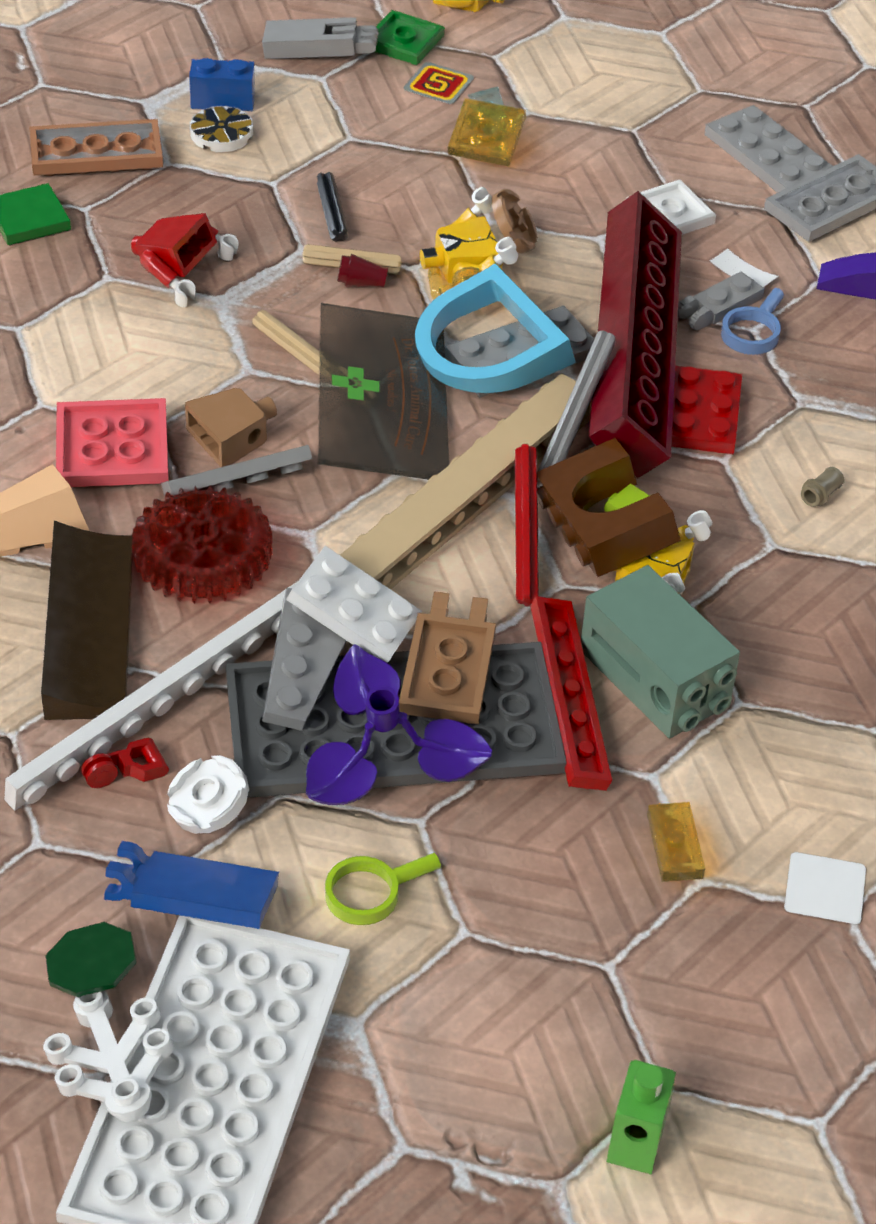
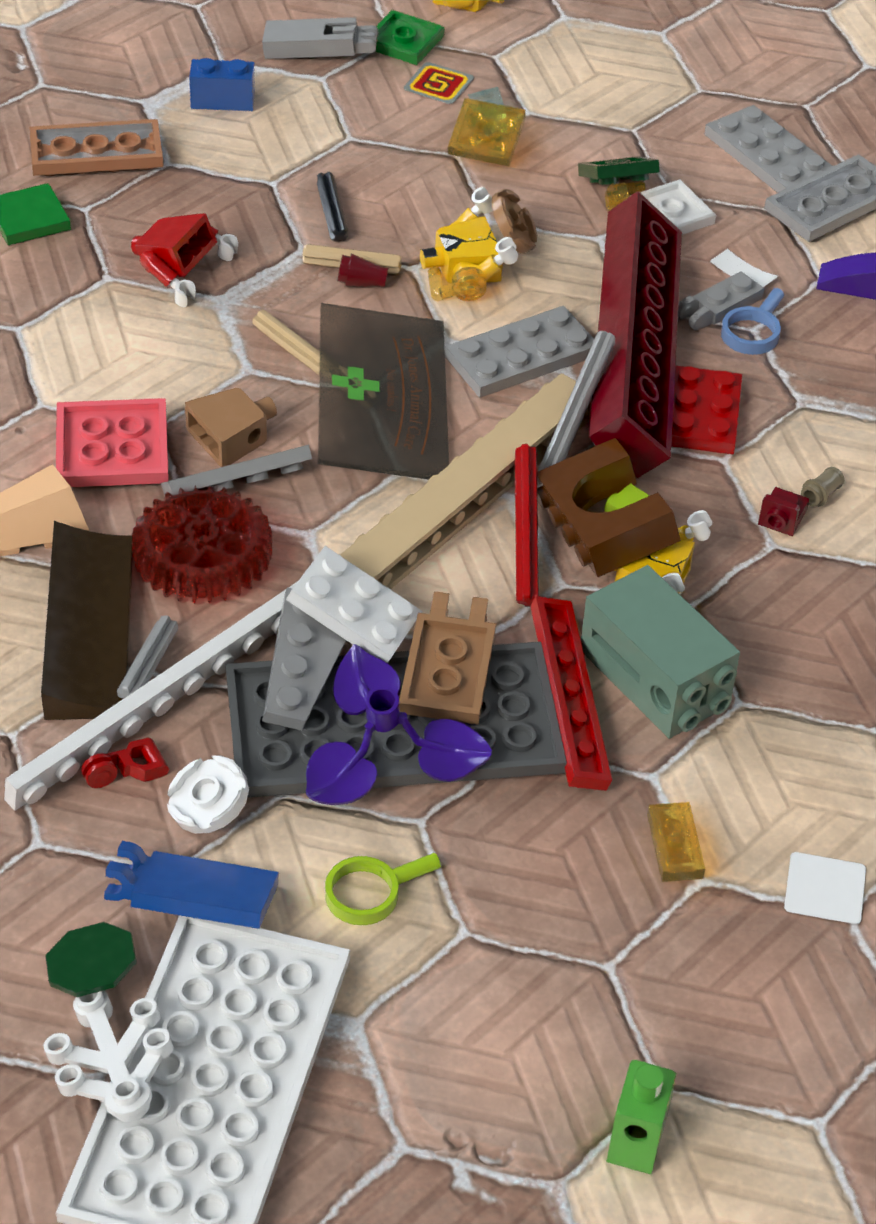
(148, 656): none -> light grey axle
(221, 128): tile -> none
(480, 290): medium azure window -> none
(619, 192): none -> clear yellow plate
(626, 168): none -> dark green plate
(783, 511): none -> dark red bracket

